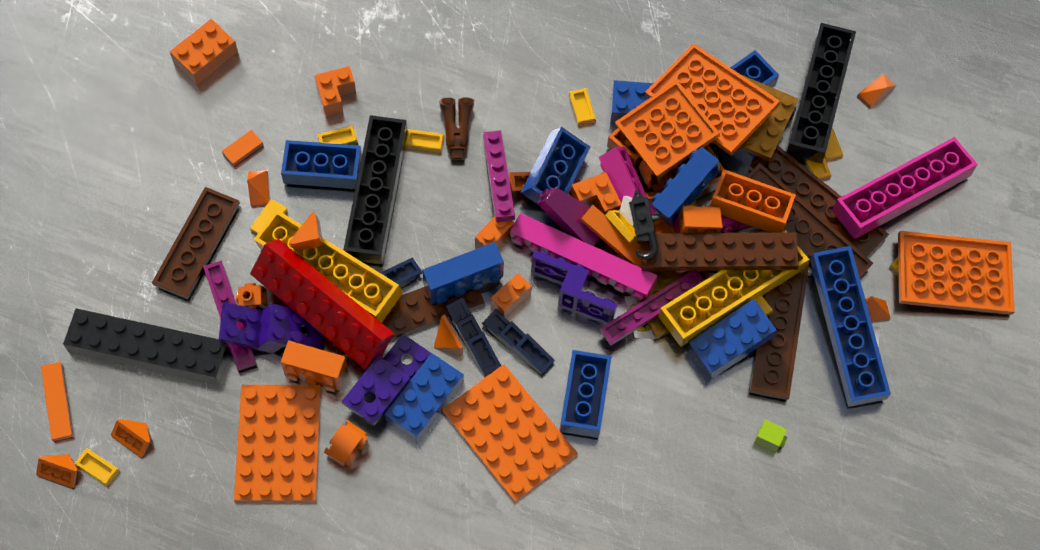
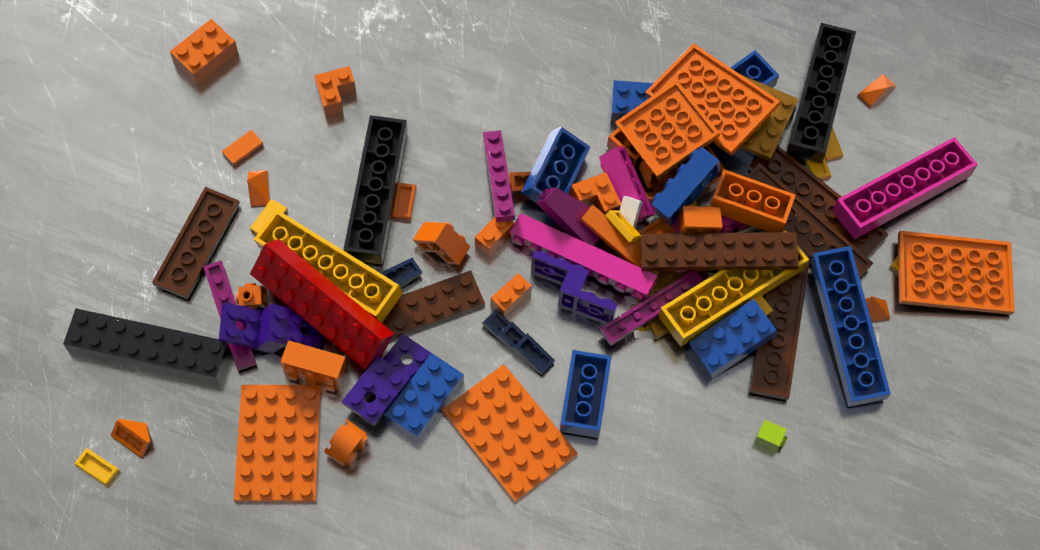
(56, 401): orange tile -> none
(57, 469): orange slope -> none
(308, 235): orange slope -> none
(321, 164): blue brick -> none
(339, 136): yellow tile -> none
(404, 201): none -> orange tile
(424, 141): yellow tile -> none
(442, 240): none -> orange brick
(447, 338): orange slope -> none
(457, 136): reddish brown piece -> none
(463, 273): blue brick -> none
(473, 336): dark blue slope -> none
(582, 107): yellow tile -> none
(643, 224): black plate -> none

